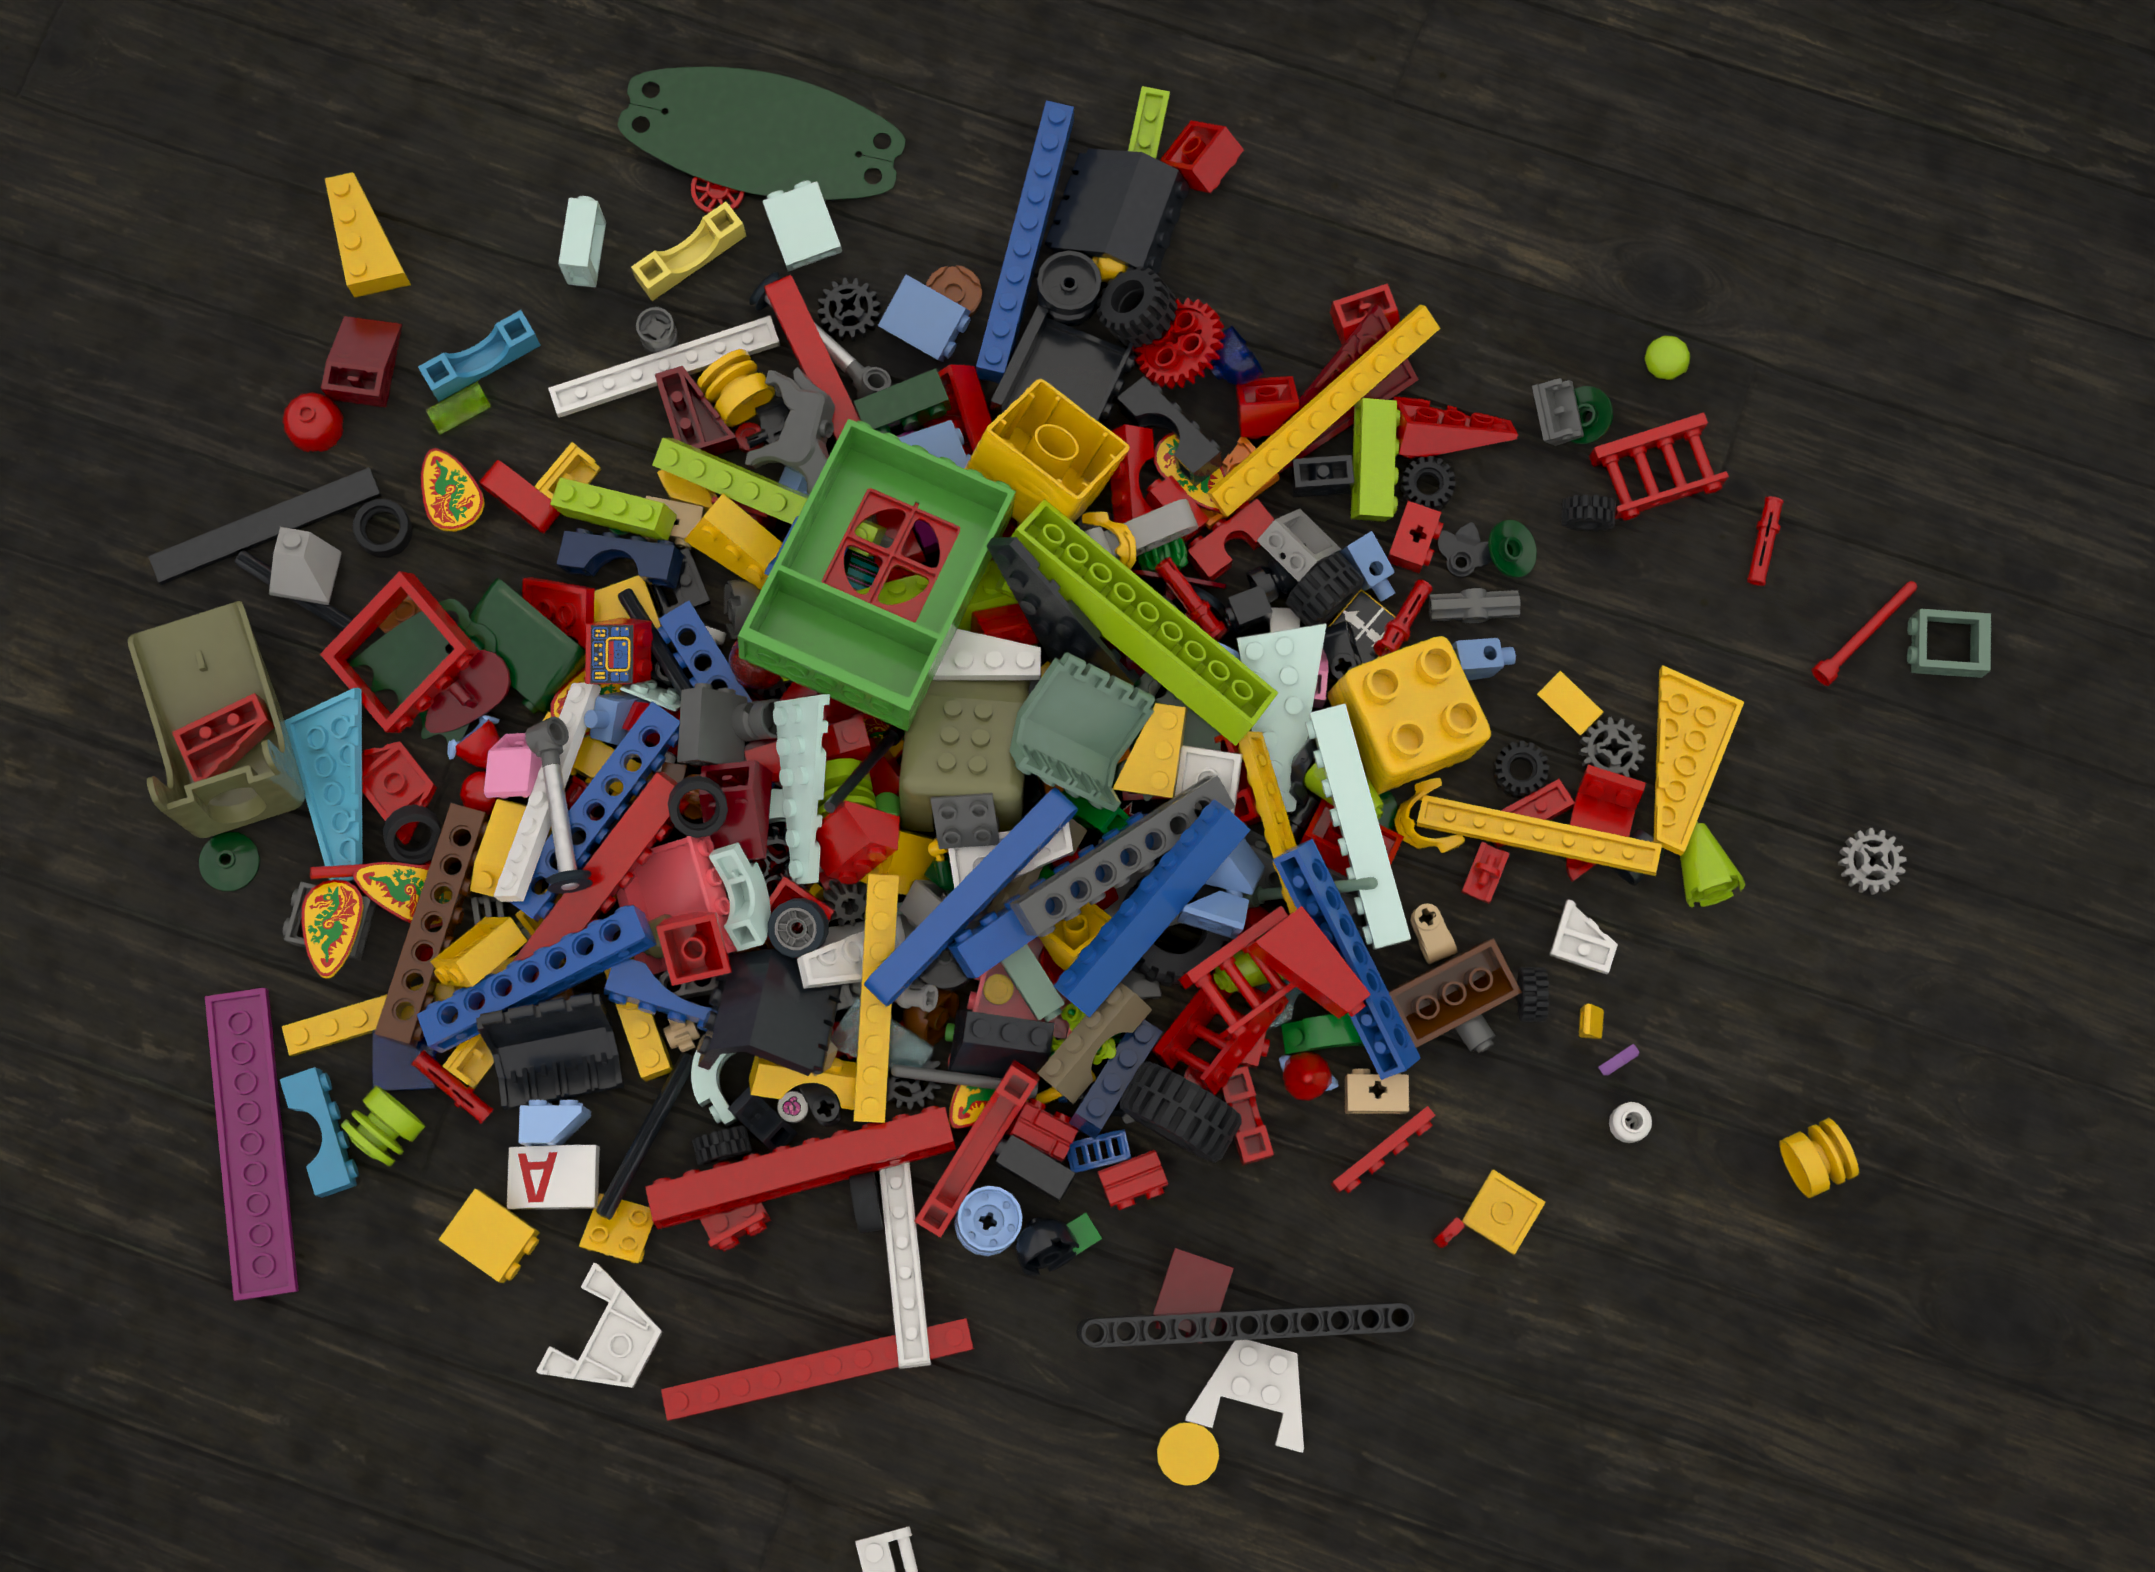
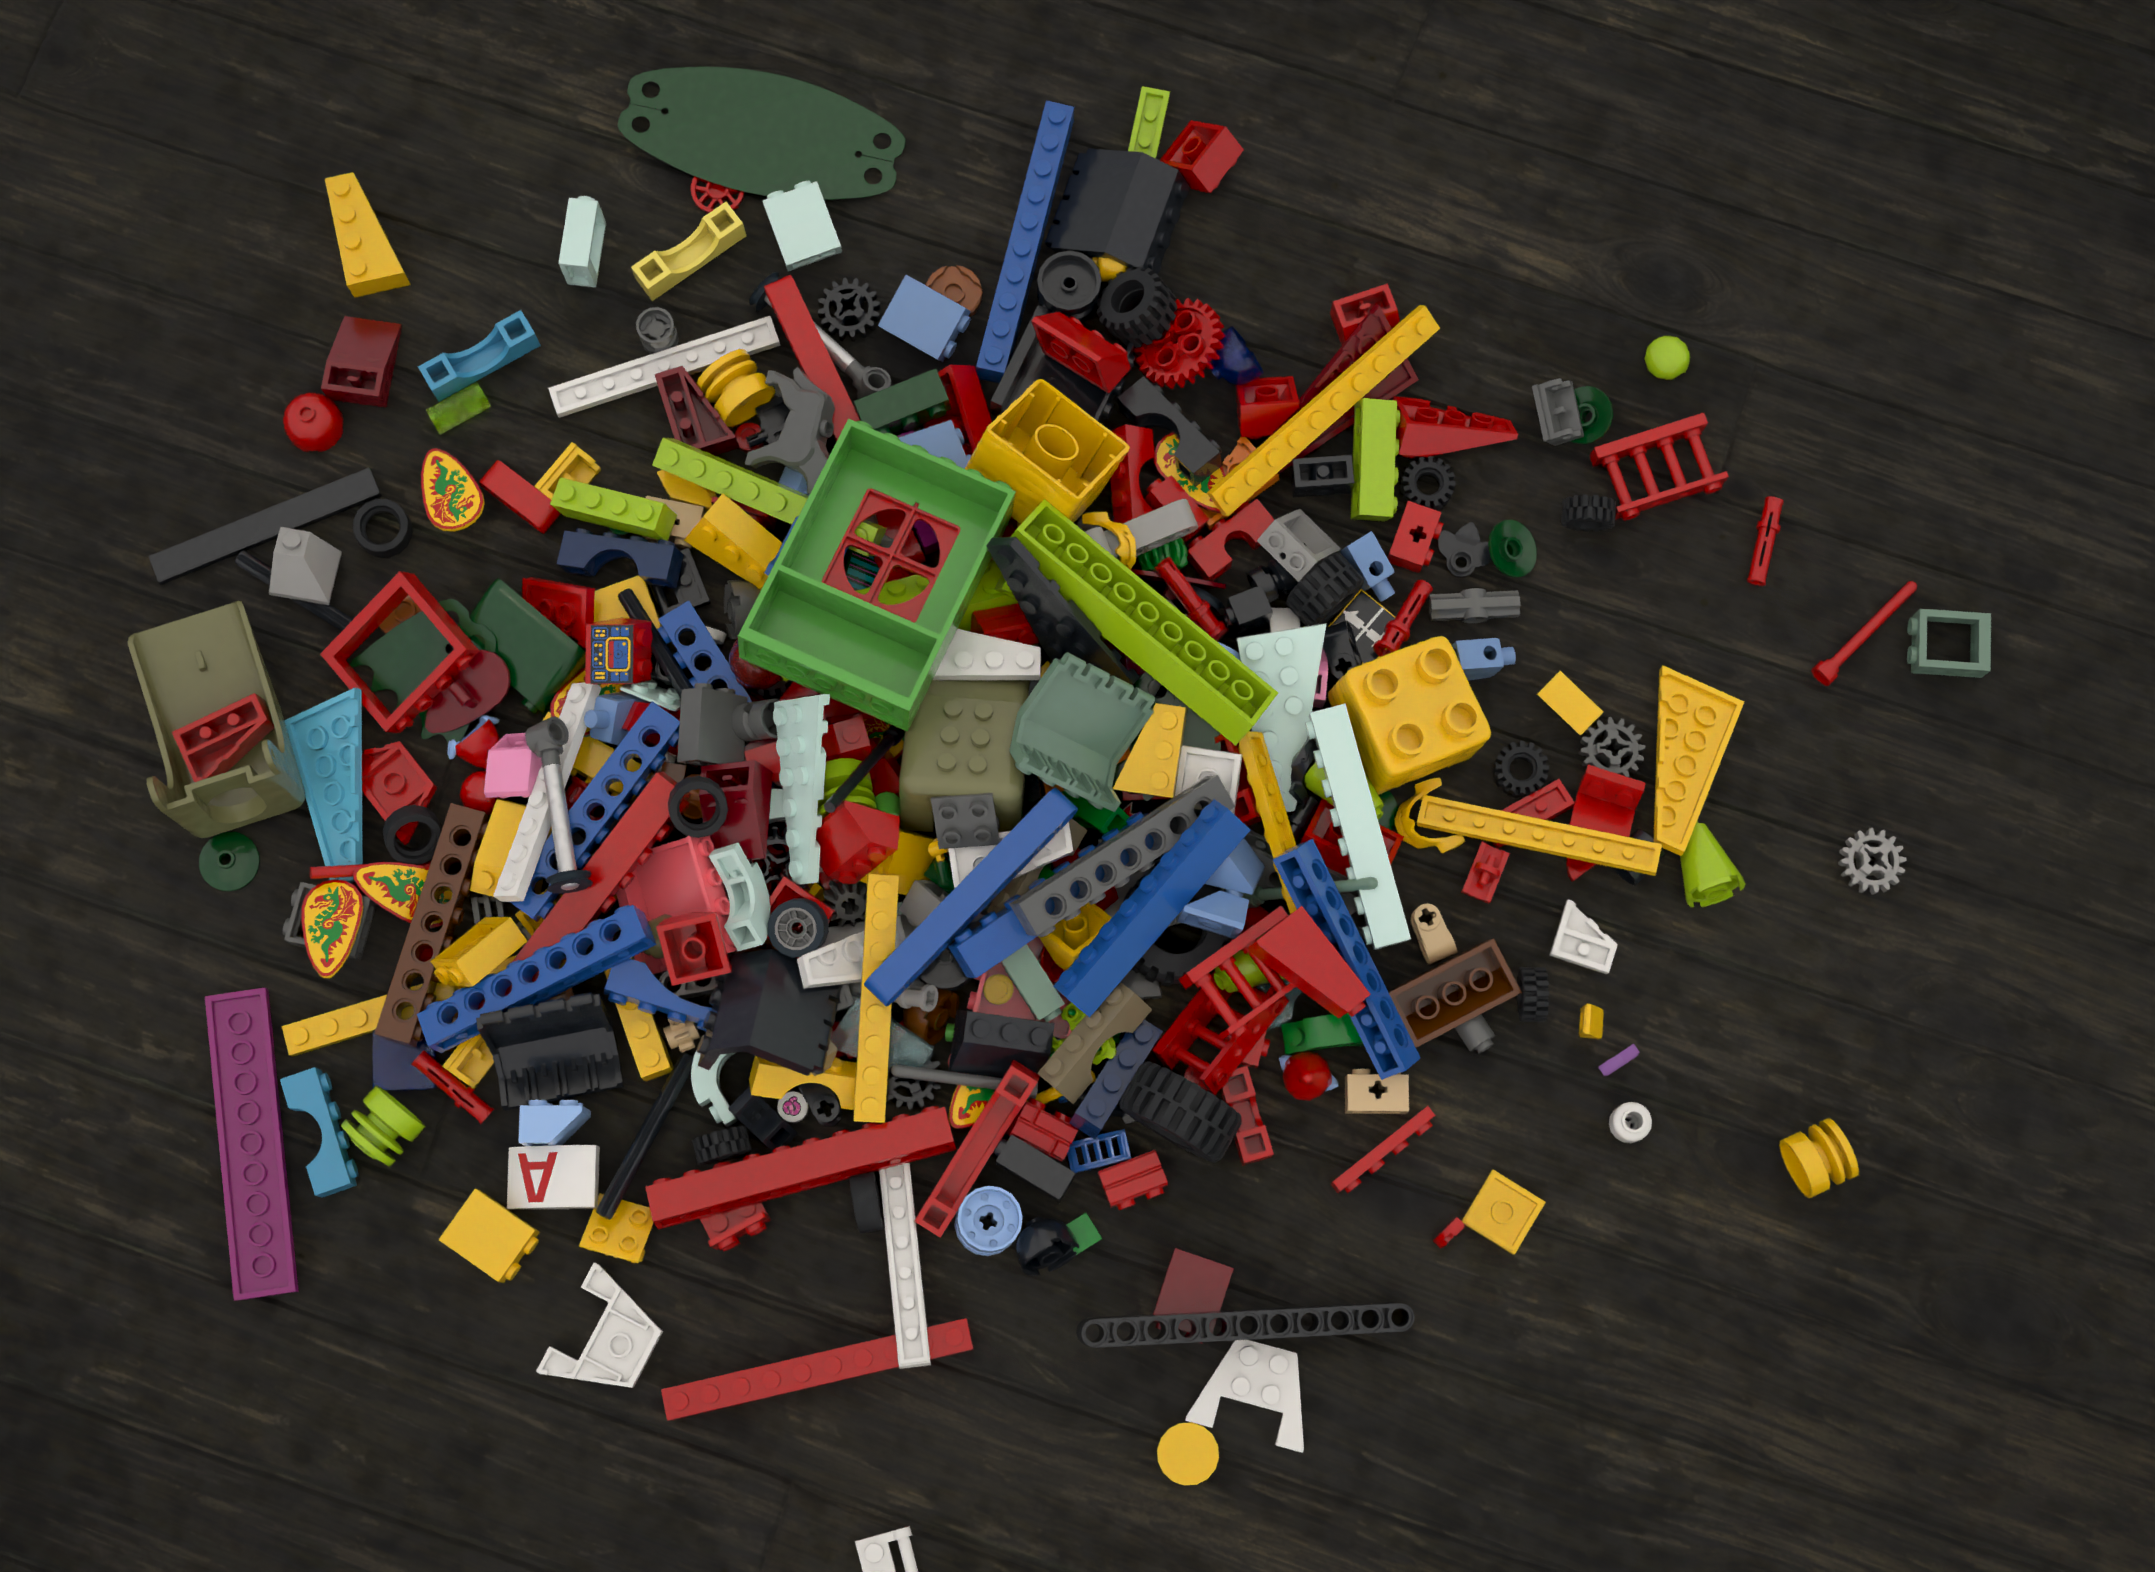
(1081, 349): none -> red slope

